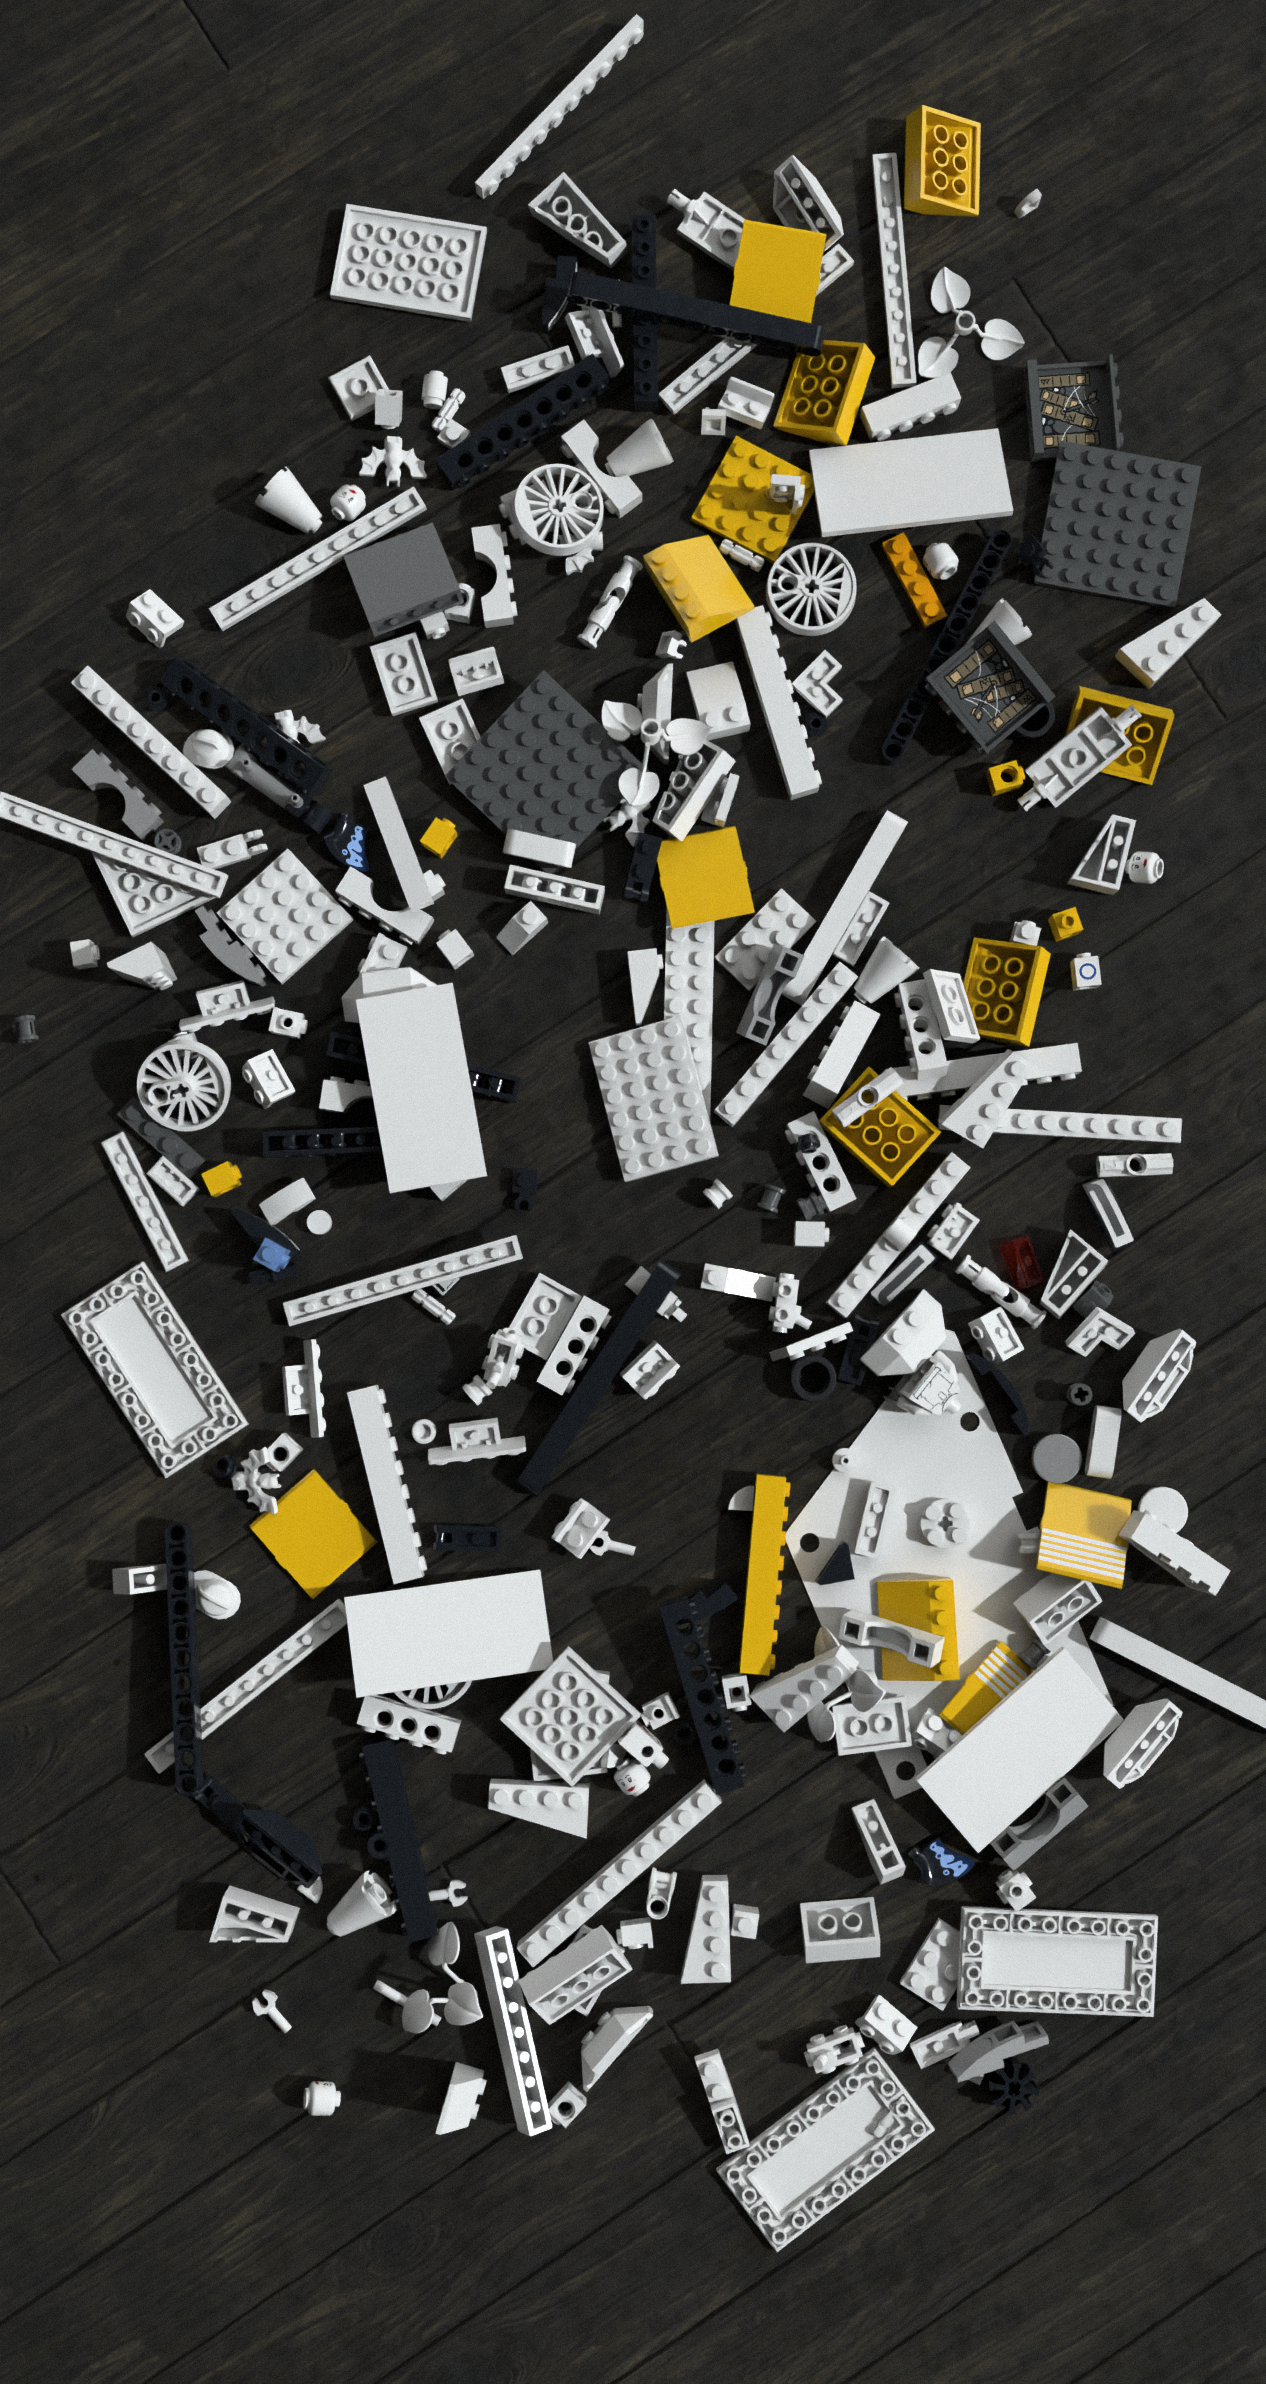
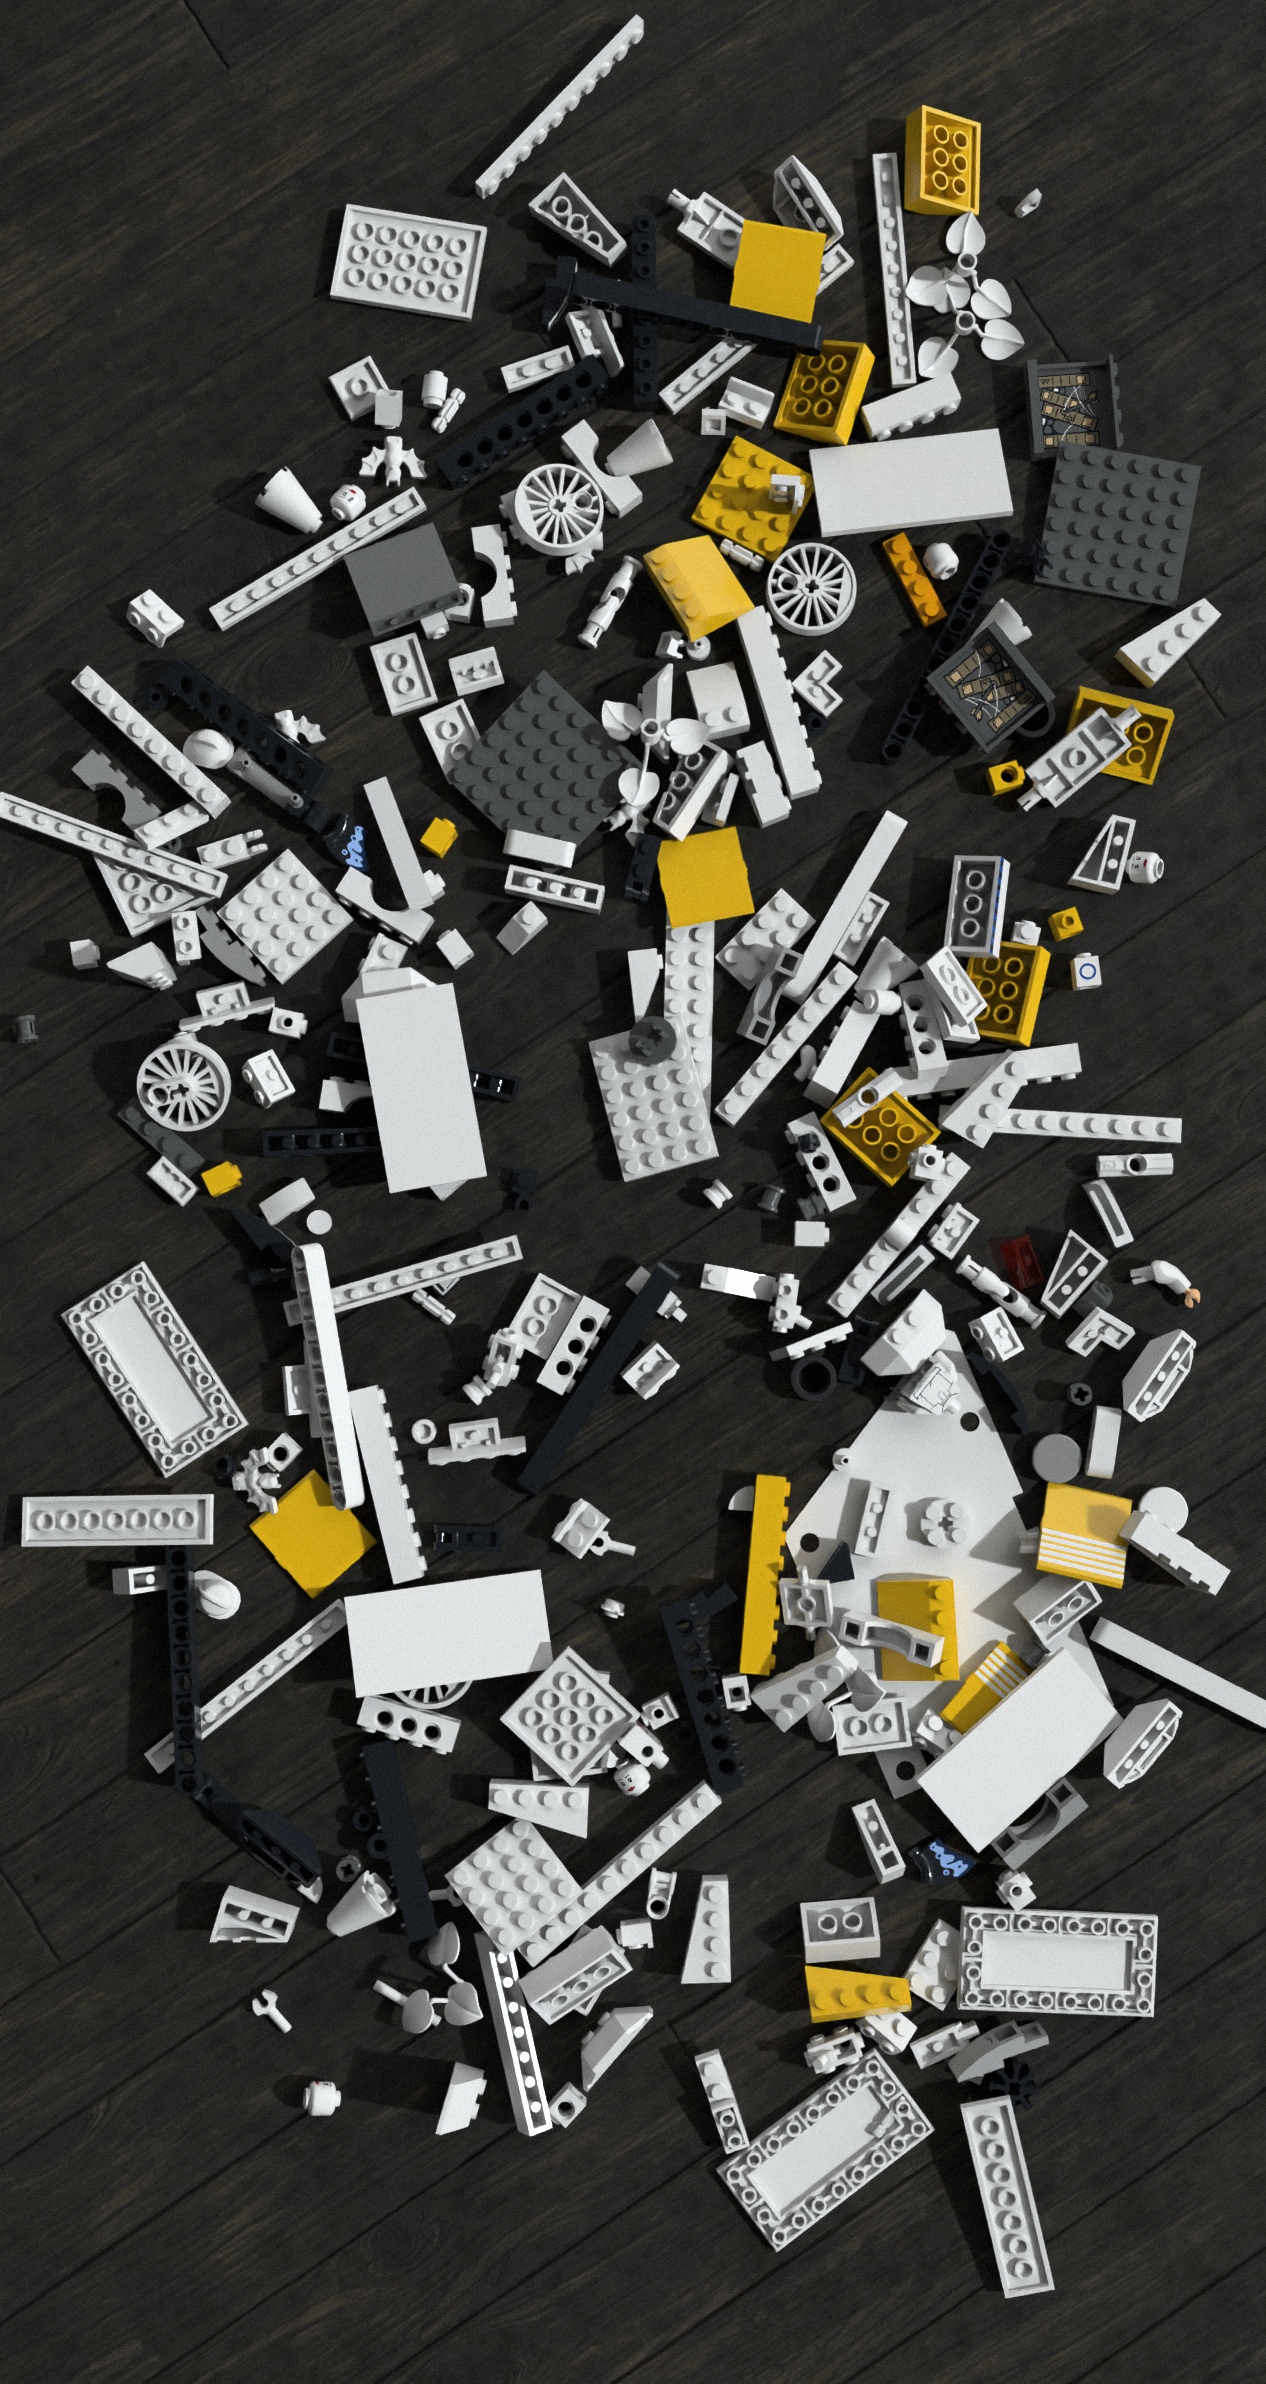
(117, 1520): none -> white plate
(144, 1201): white tile -> none
(171, 825): none -> white plate
(186, 937): none -> white bracket
(272, 1255): medium blue brick -> none
(328, 1376): none -> white beam
(341, 1868): none -> dark grey bush
(453, 434): white plate -> none
(514, 1884): none -> white plate
(613, 1608): none -> white plate
(661, 1032): none -> dark grey plate
(698, 652): none -> white tile
(744, 1921): white brick -> none
(762, 784): none -> white wedge
(806, 1602): none -> white plate
(808, 1060): none -> white arm
(853, 1994): none -> yellow wedge
(882, 1002): none -> white brick
(926, 1171): none -> white brick
(928, 287): none -> white plant
(953, 986): none -> white plate
(976, 906): none -> white brick
(1007, 2196): none -> white plate
(1166, 1274): none -> white arm

